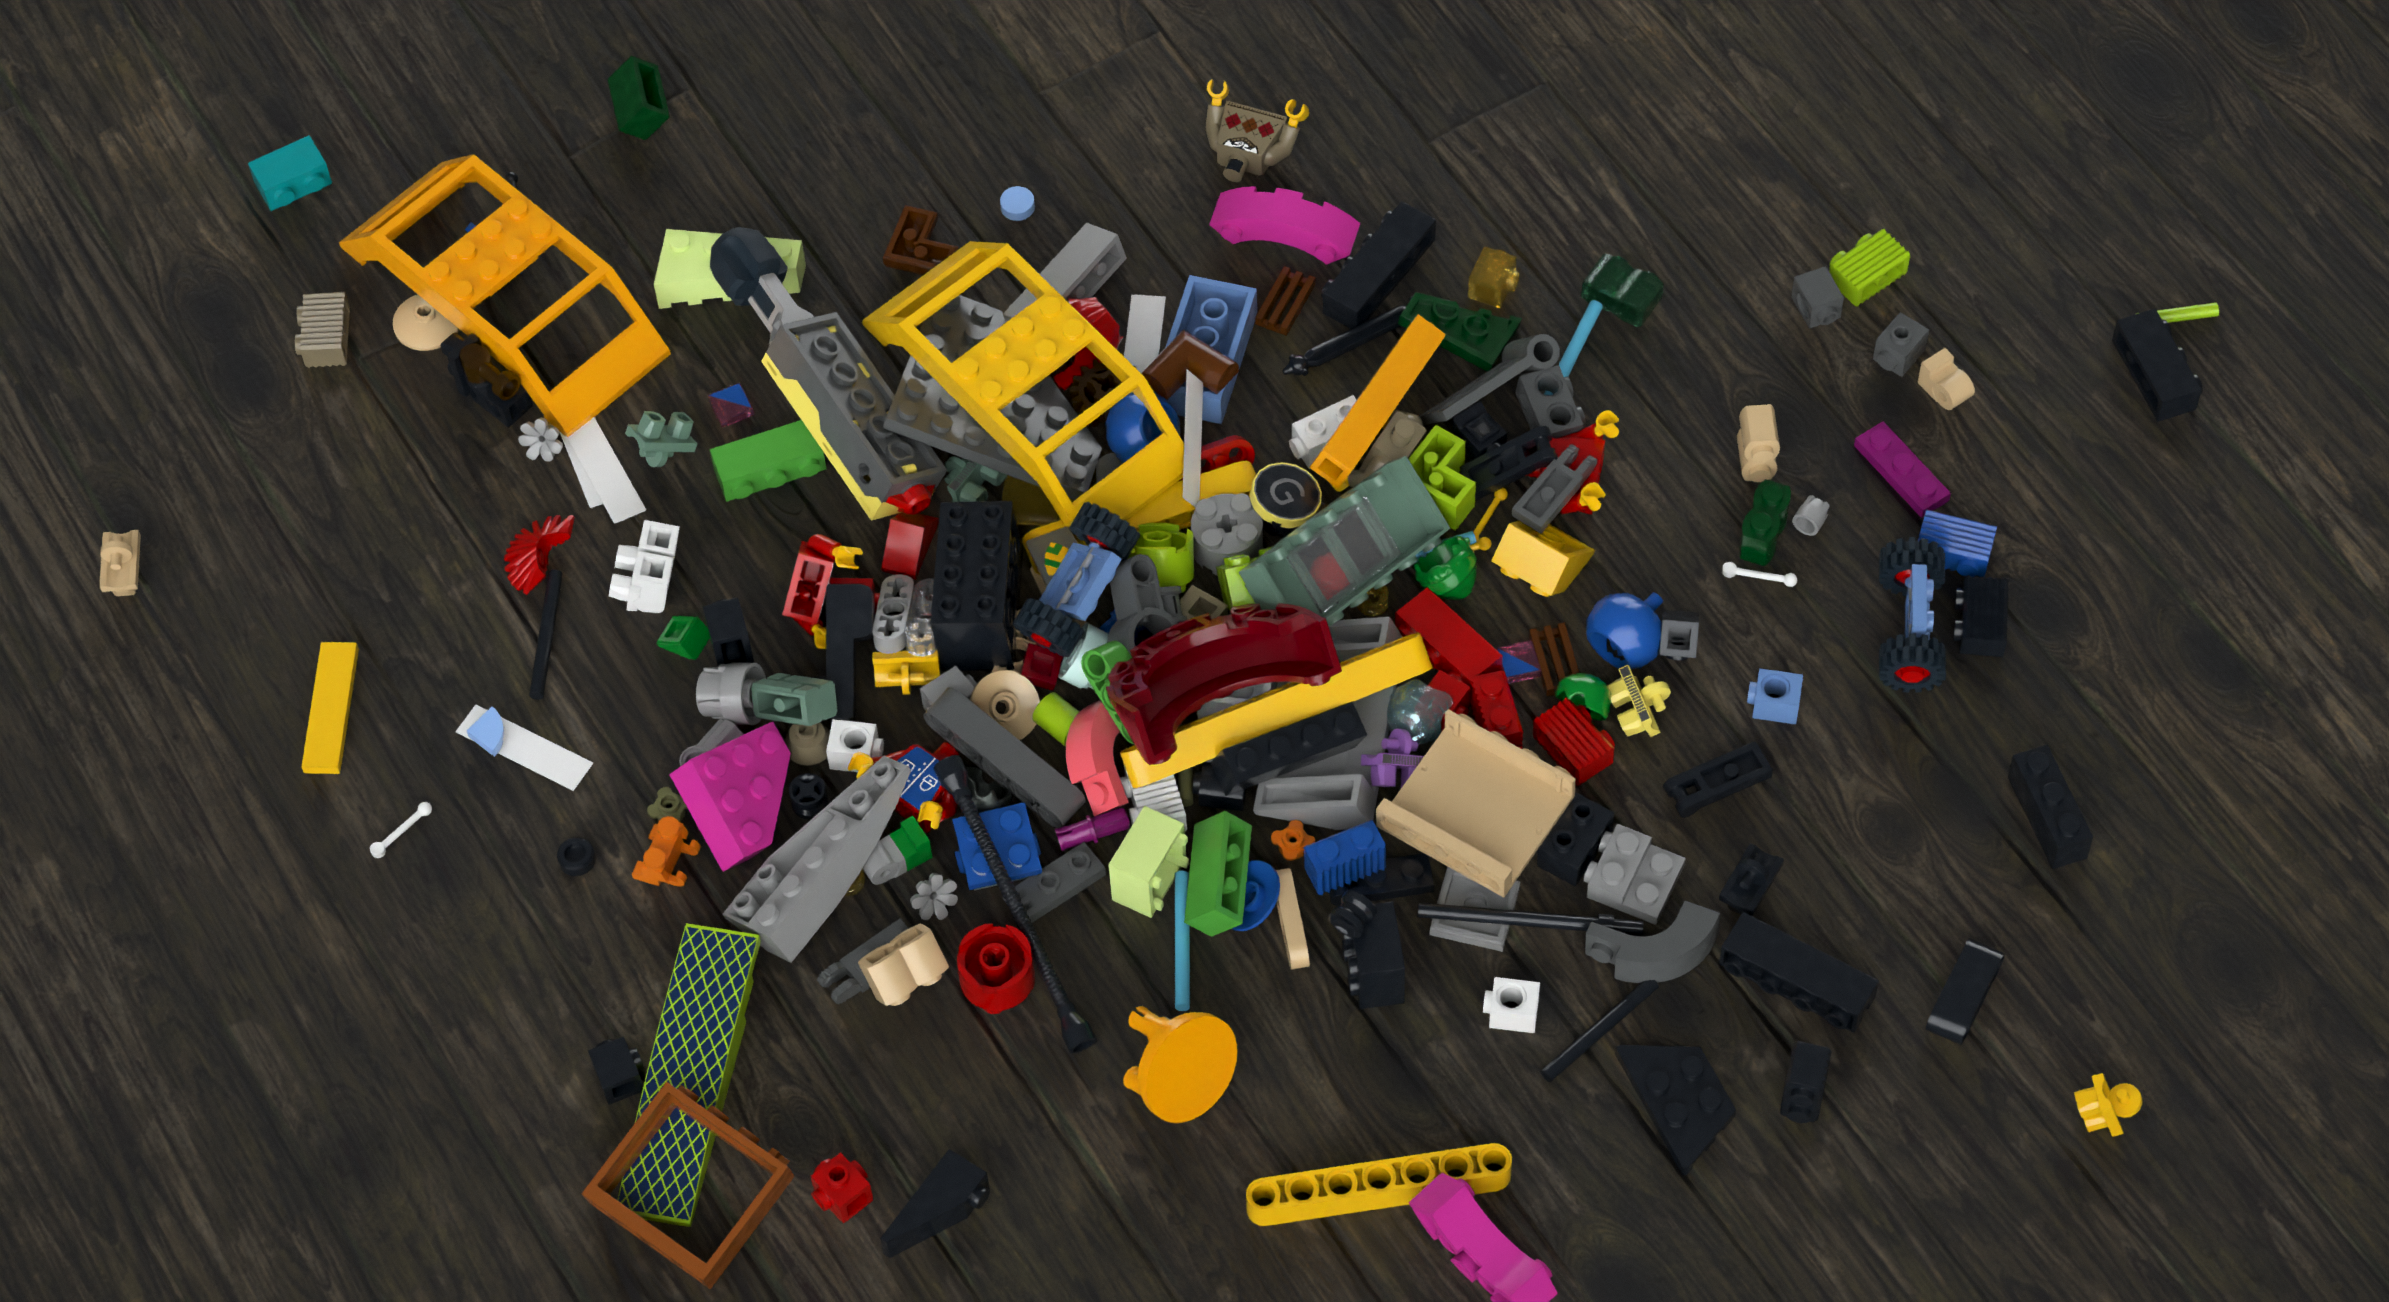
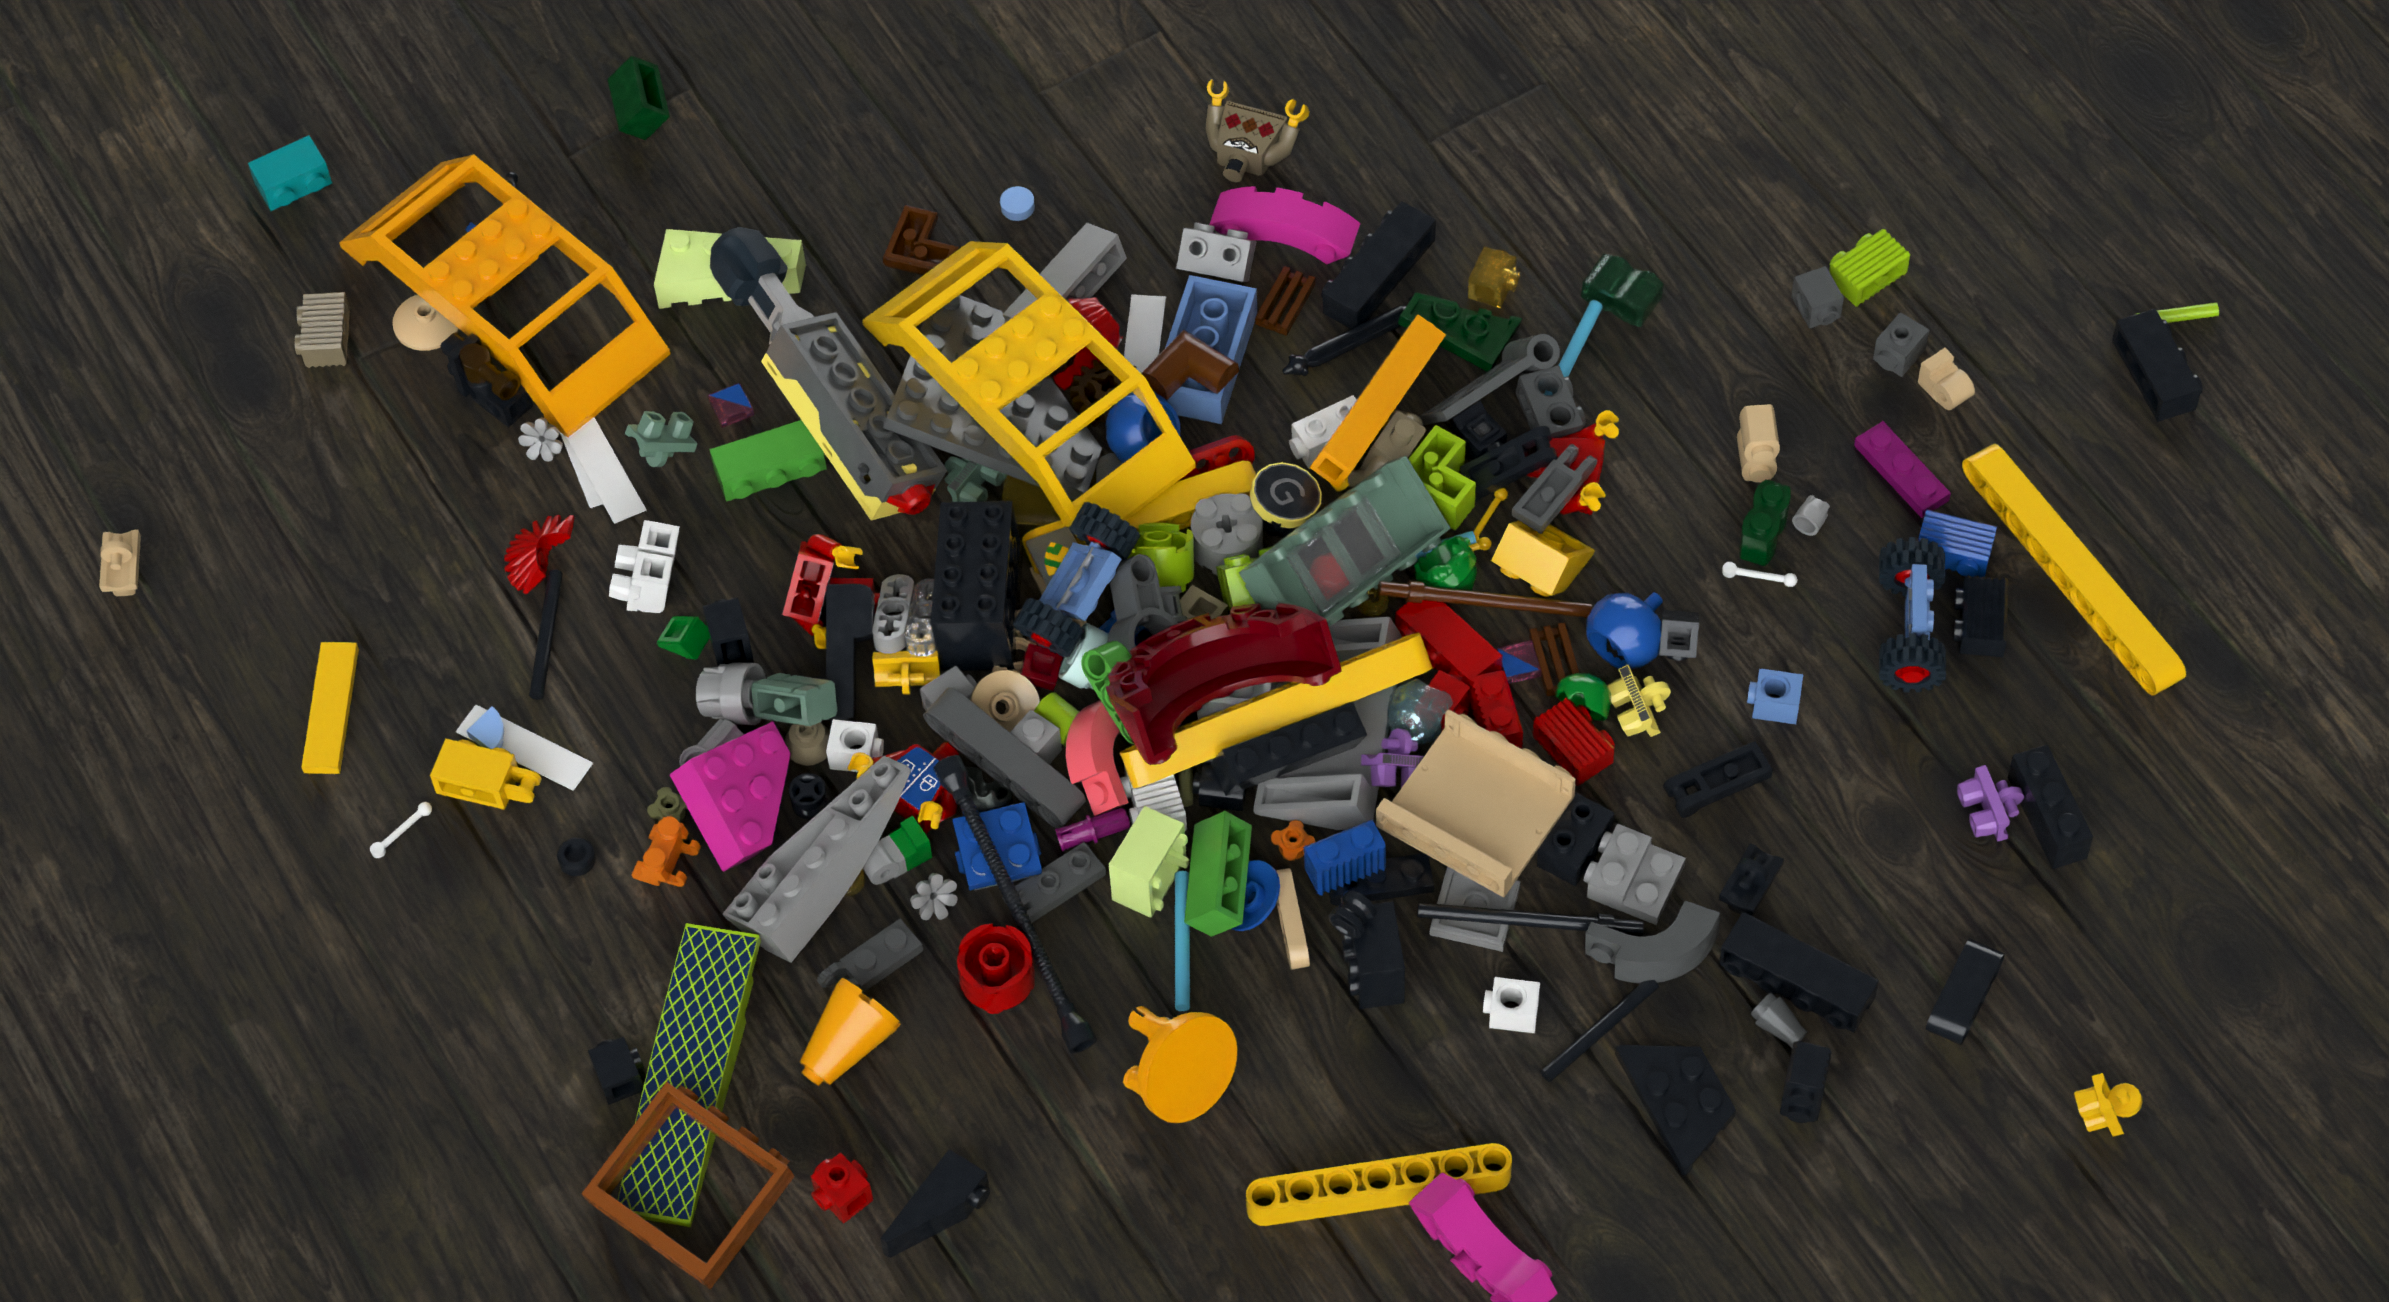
(481, 775): none -> yellow brick
(845, 1033): none -> light orange cone
(904, 965): tan brick -> none
(908, 543): red slope -> none
(1039, 736): none -> light grey brick
(1192, 439): white sticker -> none
(1216, 253): none -> light grey brick
(1416, 592): none -> reddish brown bar
(1778, 1019): none -> dark grey cone
(1993, 817): none -> medium lavender hips
(2074, 569): none -> yellow beam

